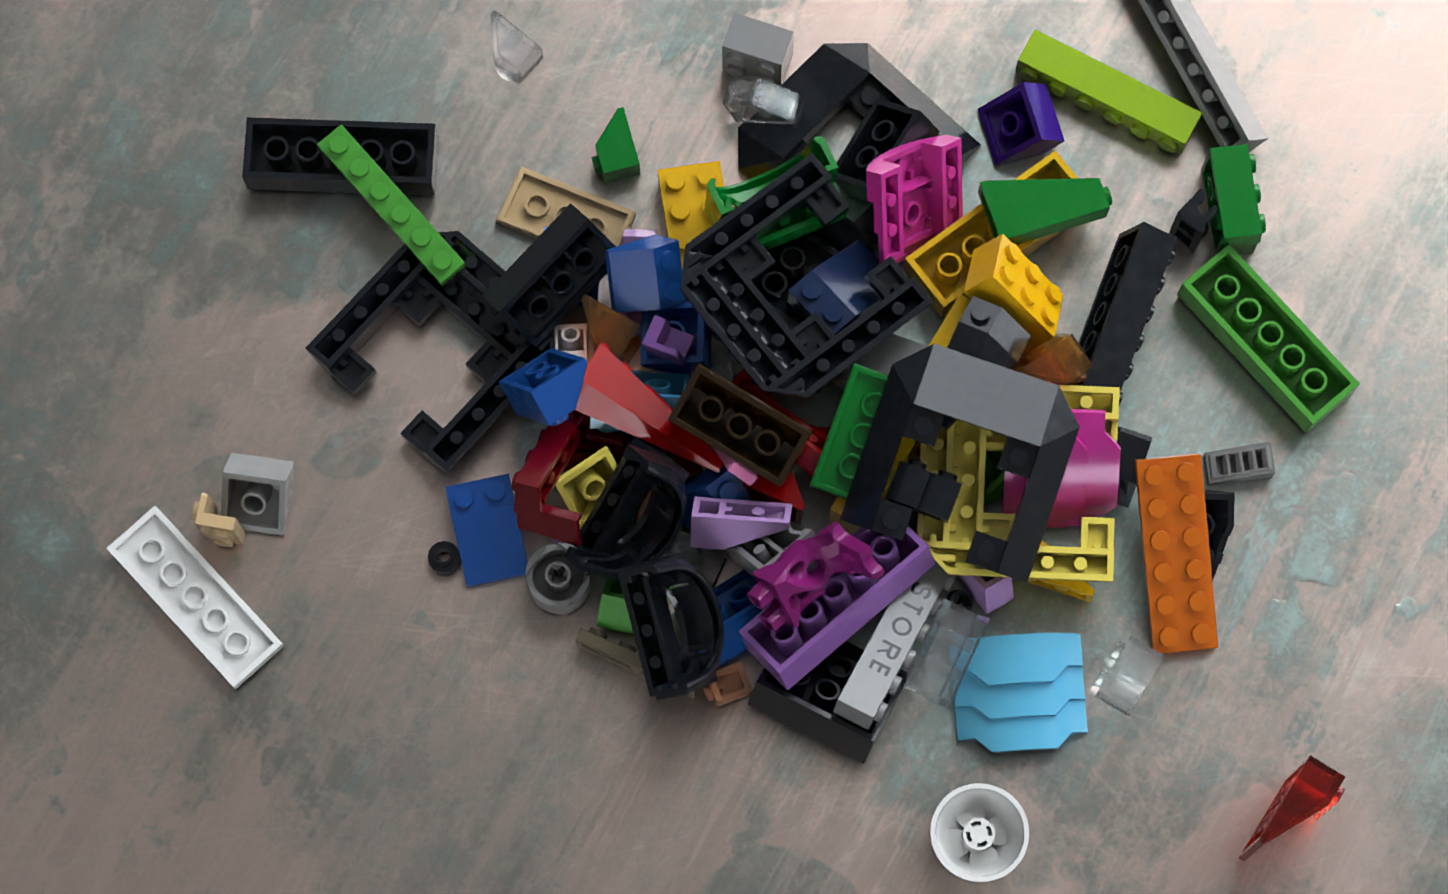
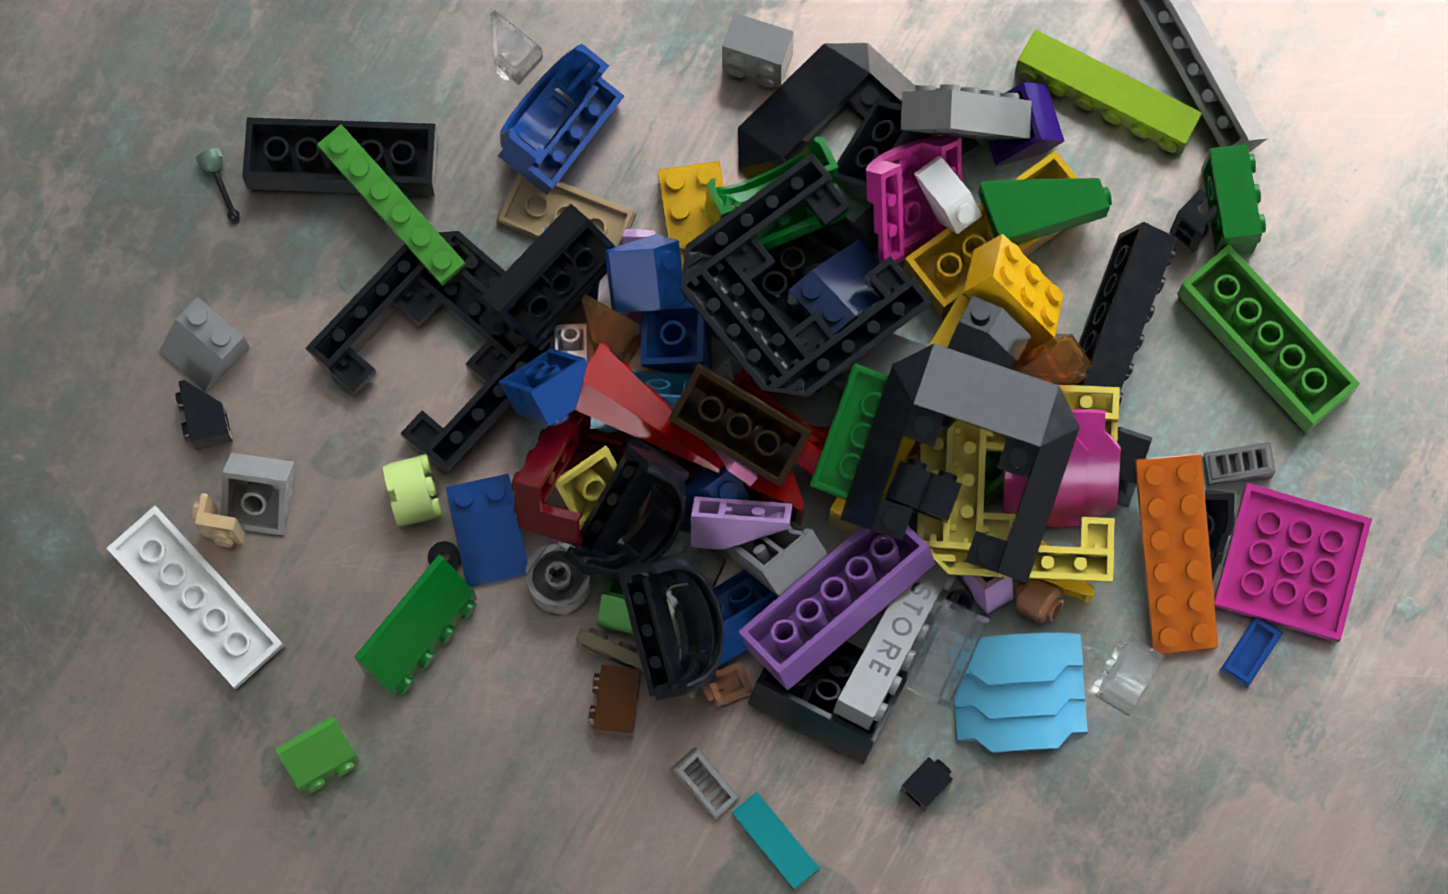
(203, 344): none -> light grey slope
(205, 417): none -> black slope
(211, 163): none -> hinge
(317, 755): none -> bright green slope
(412, 490): none -> yellowish green brick
(416, 628): none -> green slope
(545, 110): none -> blue piece
(616, 151): green slope -> none
(616, 701): none -> reddish brown brick
(667, 342): medium lavender panel -> none
(713, 775): none -> light grey slope
(759, 101): clear slope -> none
(775, 840): none -> teal tile
(783, 580): magenta hips -> none
(927, 783): none -> black brick
(947, 195): none -> white slope
(966, 112): none -> light grey brick
(989, 817): white piece -> none
(1038, 601): none -> nougat head
(1251, 651): none -> blue tile
(1292, 562): none -> dark pink plate
(1303, 796): clear red slope -> none

